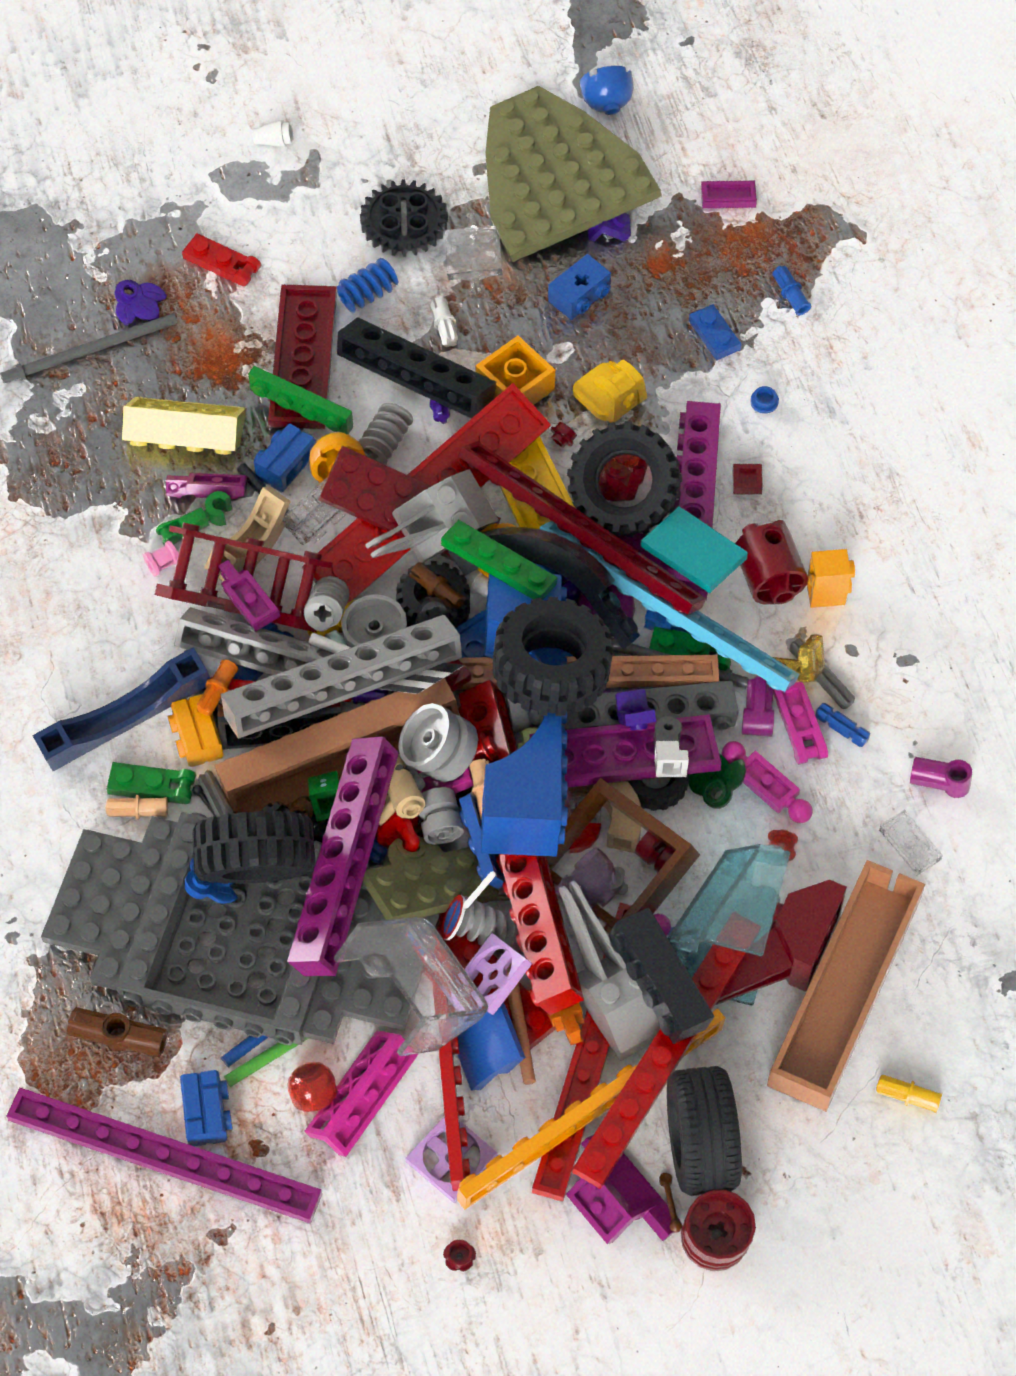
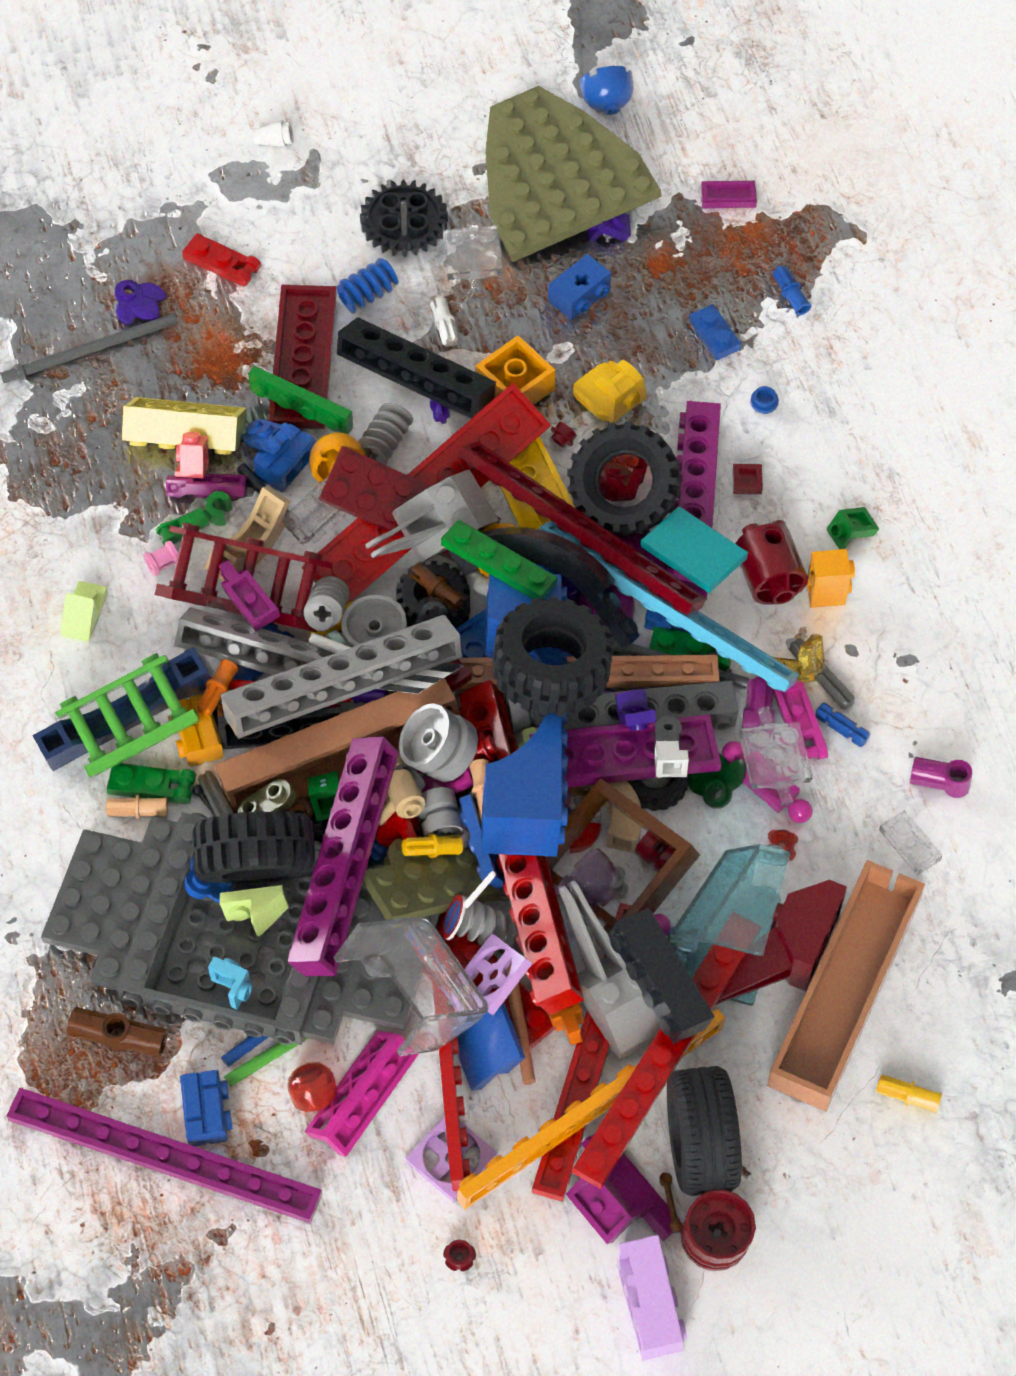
(83, 610): none -> yellowish green slope
(153, 731): none -> bright green fence
(192, 456): none -> brick
(232, 975): none -> medium azure bracket
(260, 904): none -> yellowish green slope
(266, 801): none -> olive plate
(267, 435): none -> blue plate
(432, 845): none -> yellow axle
(650, 1297): none -> lavender wedge
(775, 756): none -> clear plate
(850, 525): none -> green bracket

